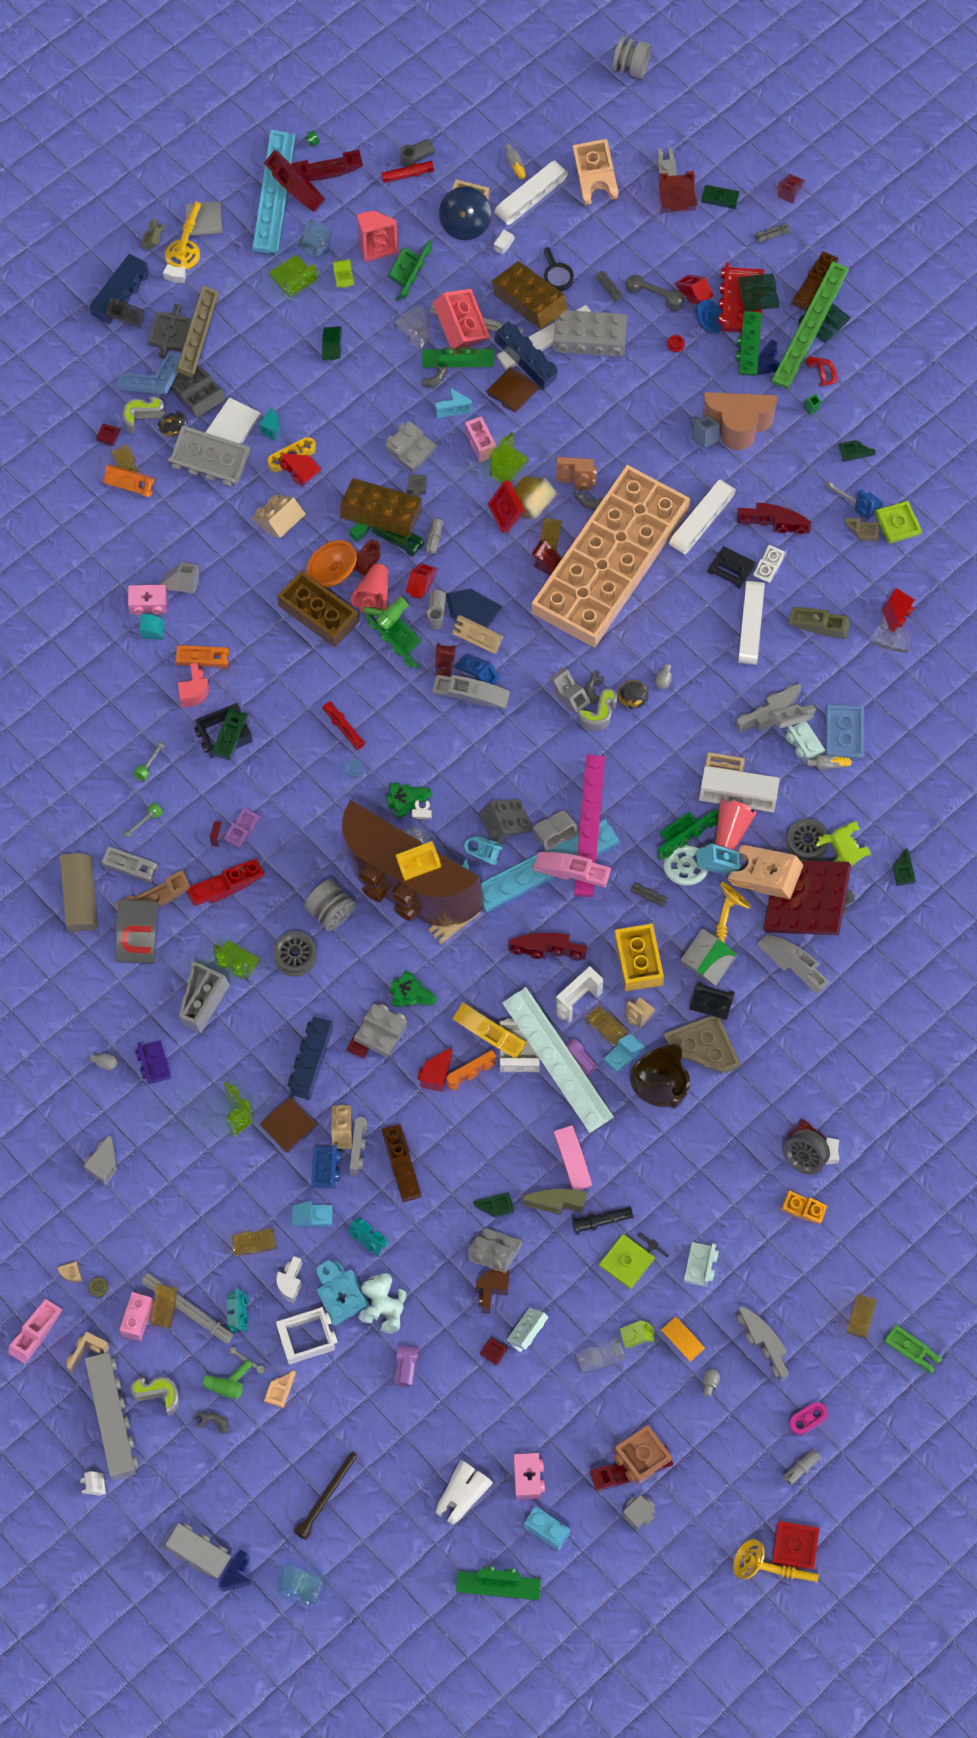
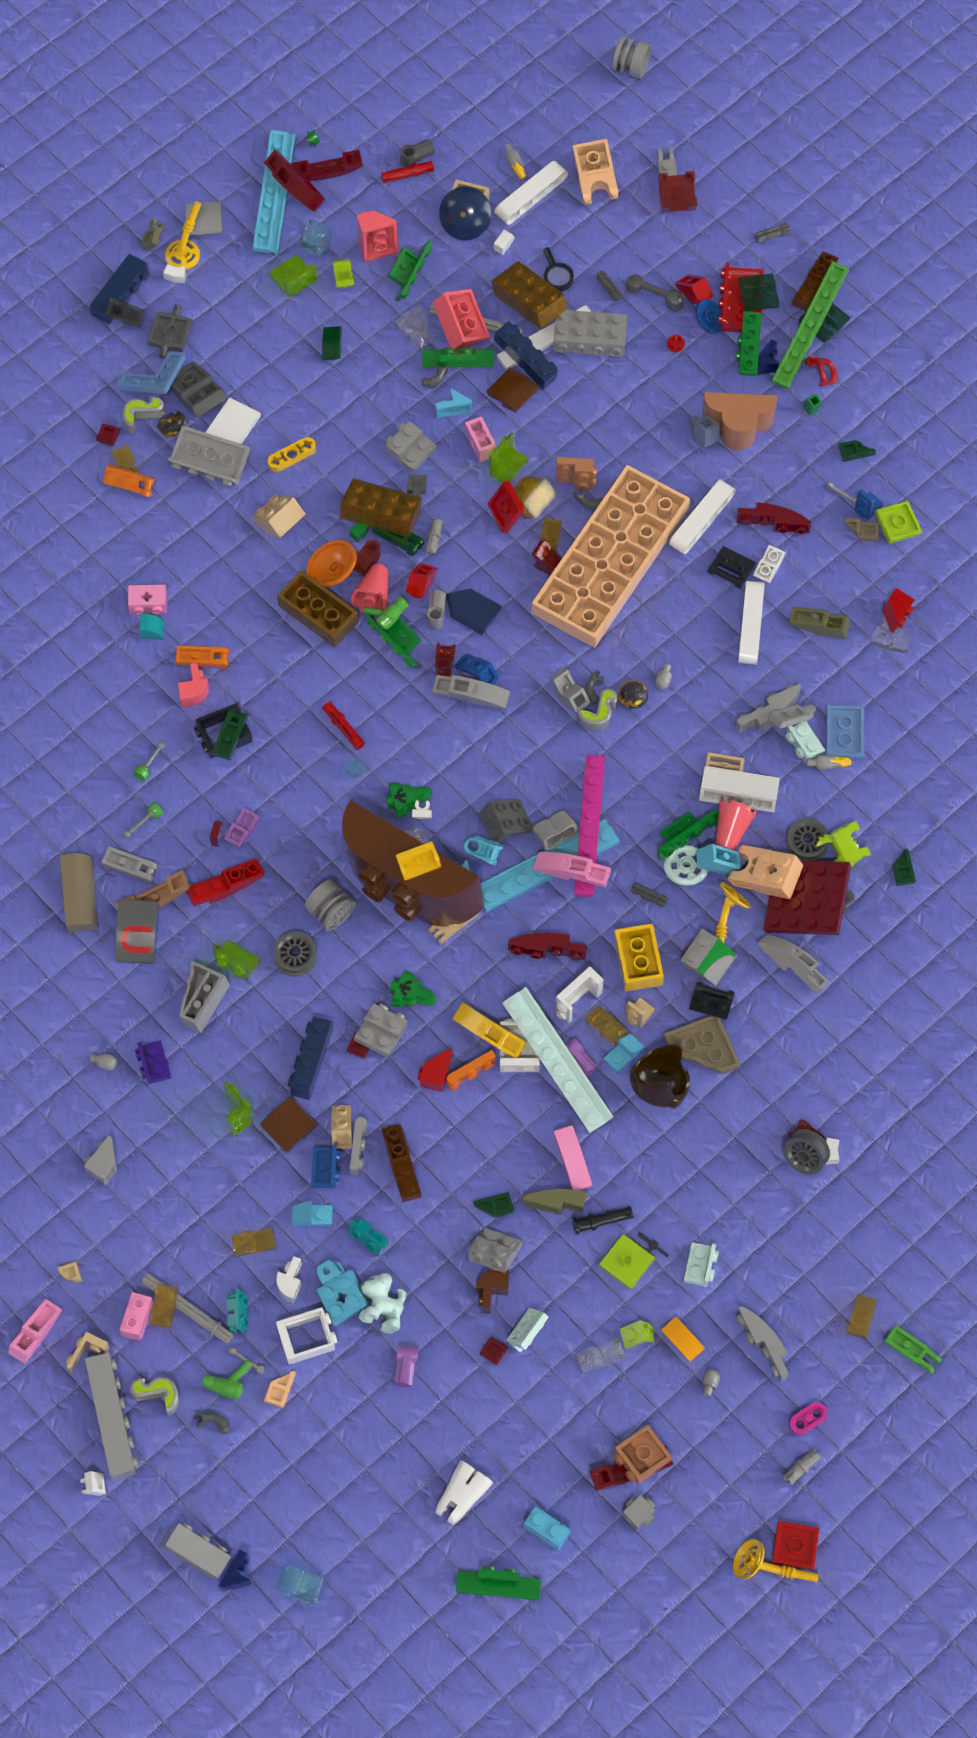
(98, 1287): olive plate -> none
(182, 578): light grey slope -> none
(197, 331): dark tan plate -> none
(270, 425): teal brick -> none
(300, 467): red slope -> none
(303, 1529): dark brown piece -> none
(477, 634): tan hinge -> none
(528, 1488): bright pink brick -> none
(720, 196): dark green plate -> none
(789, 187): slope -> none
(804, 1208): light orange slope -> none

